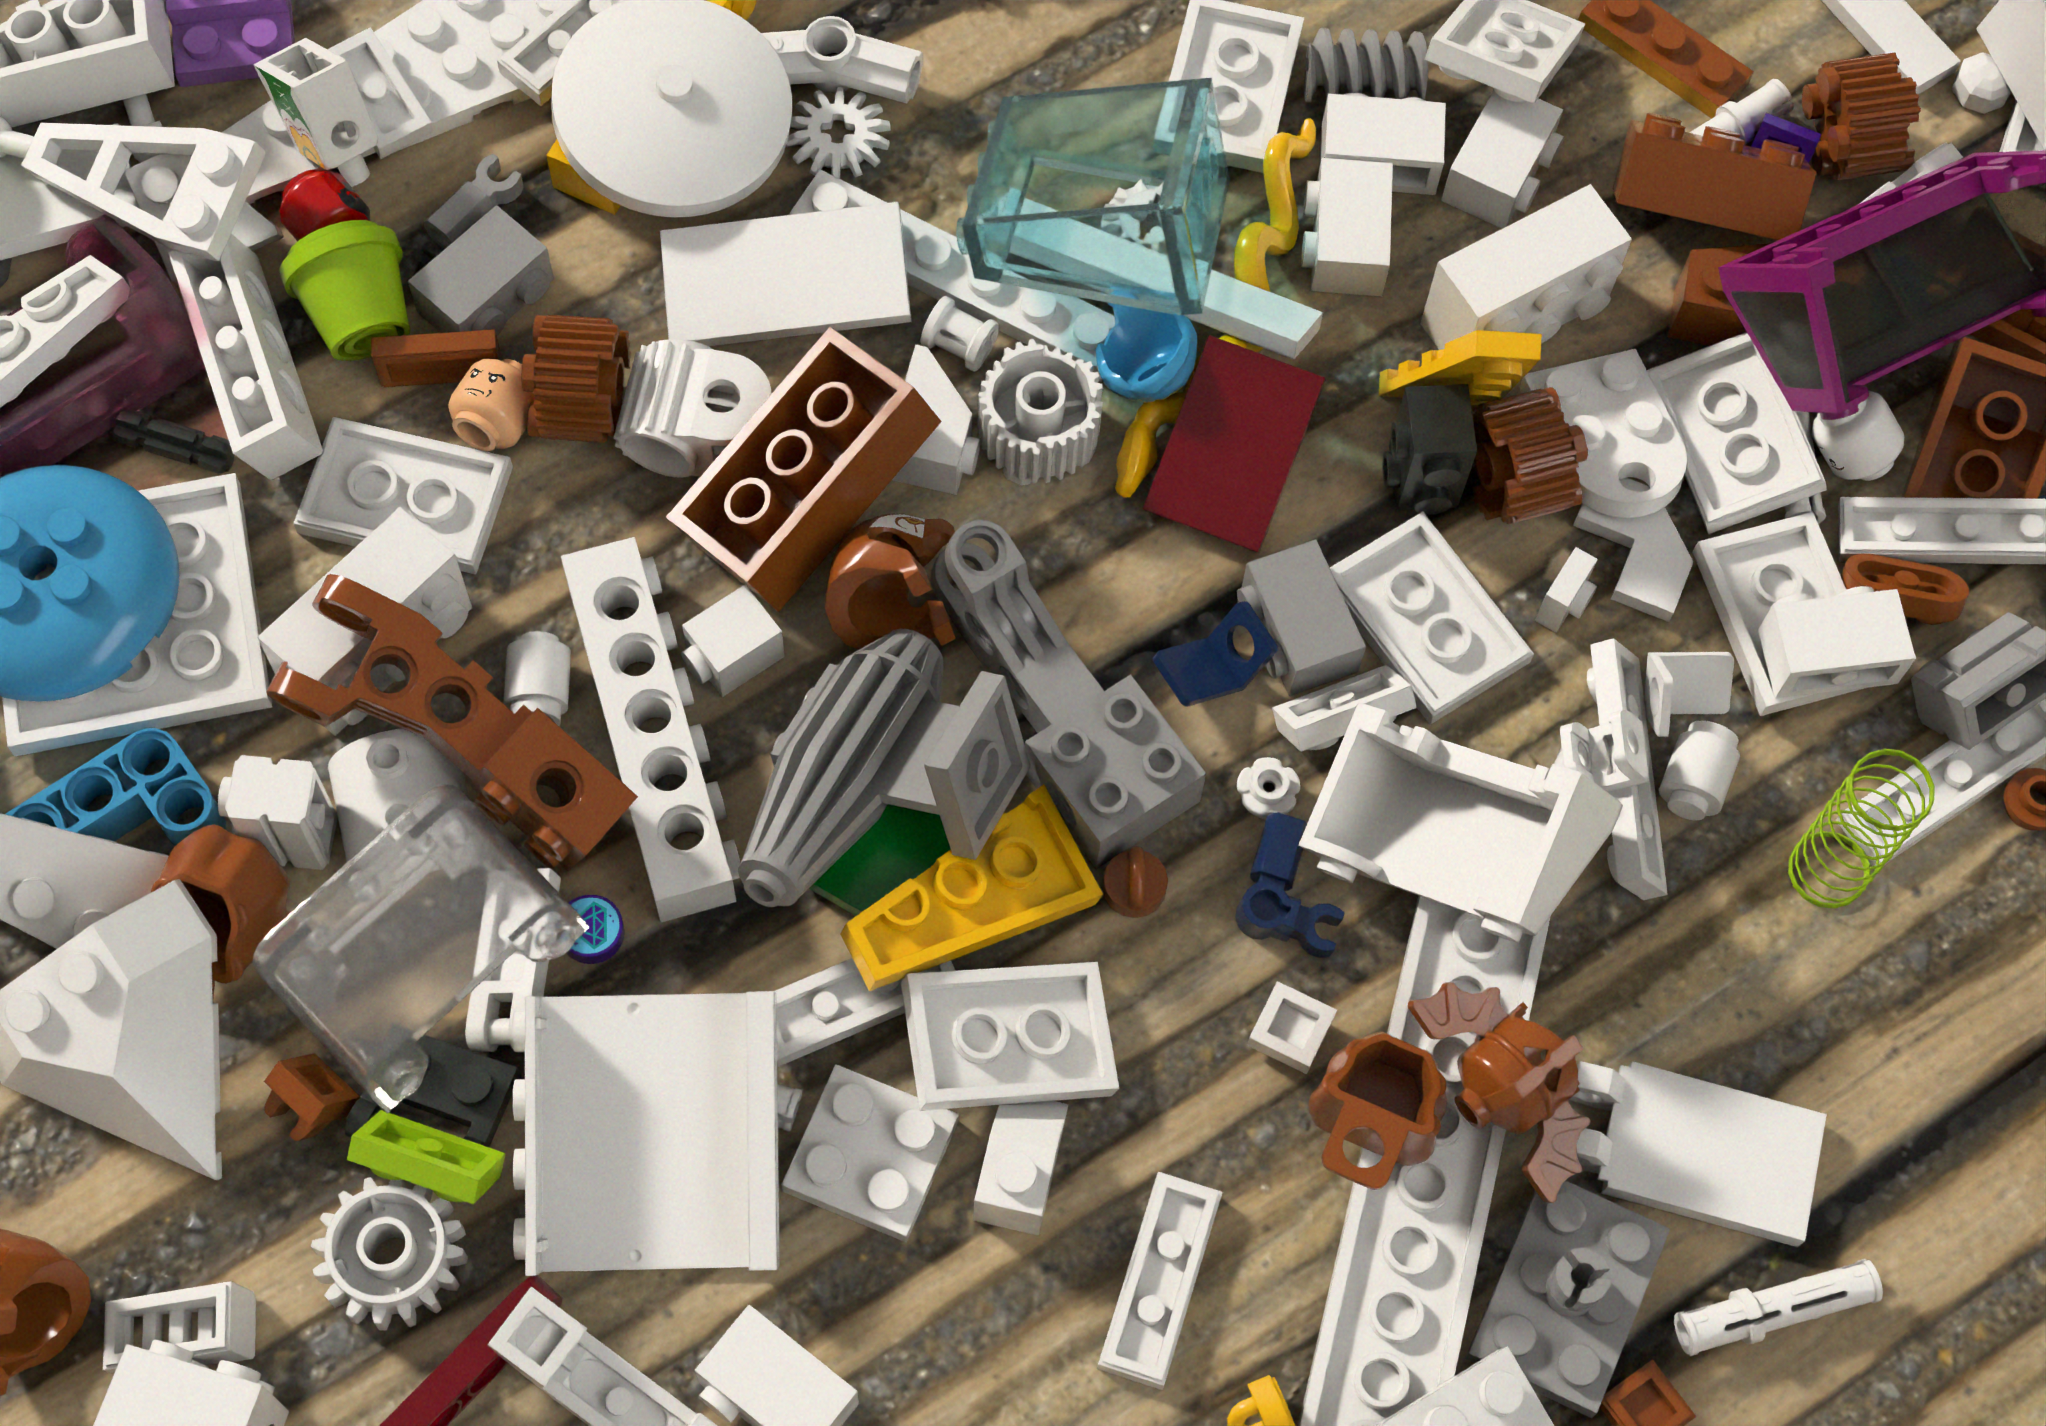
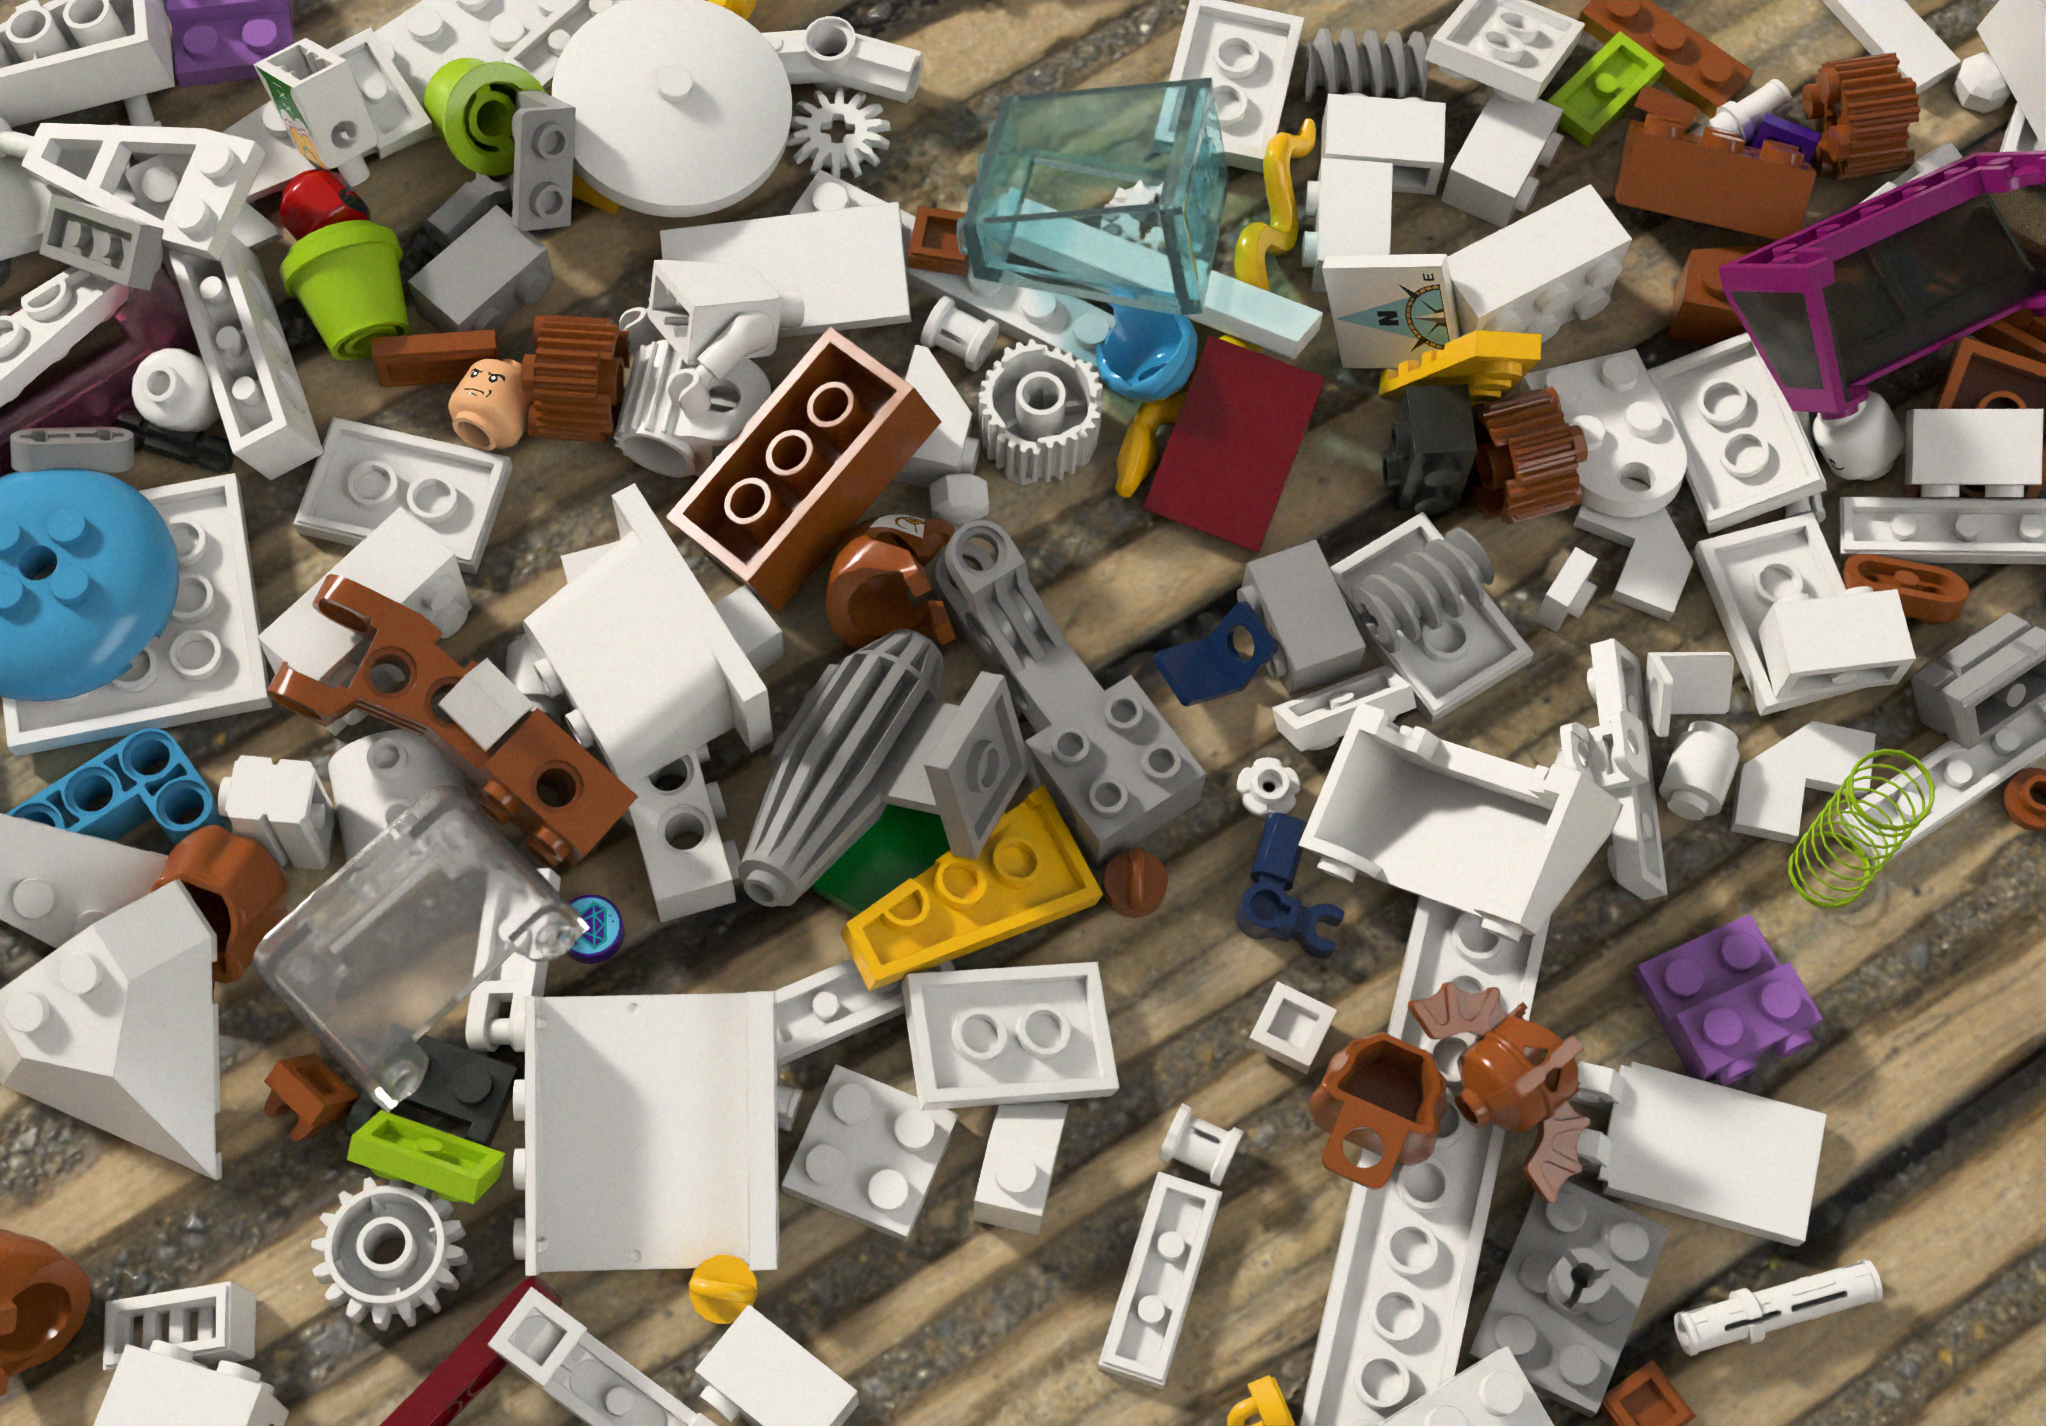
(73, 447): none -> light grey beam
(102, 242): none -> light grey plate
(175, 391): none -> white head
(474, 110): none -> lime piece
(485, 704): none -> white slope
(542, 161): none -> light grey bracket
(645, 654): none -> white windscreen
(711, 319): none -> white torso
(722, 1288): none -> yellow tile
(935, 242): none -> dark orange tile
(959, 498): none -> white tile
(1200, 1144): none -> white bush
(1390, 307): none -> white tile
(1422, 586): none -> light grey piece
(1605, 88): none -> lime plate
(1664, 104): none -> dark orange tile
(1728, 1002): none -> medium lavender plate
(1774, 782): none -> white tile
(1973, 449): none -> white brick

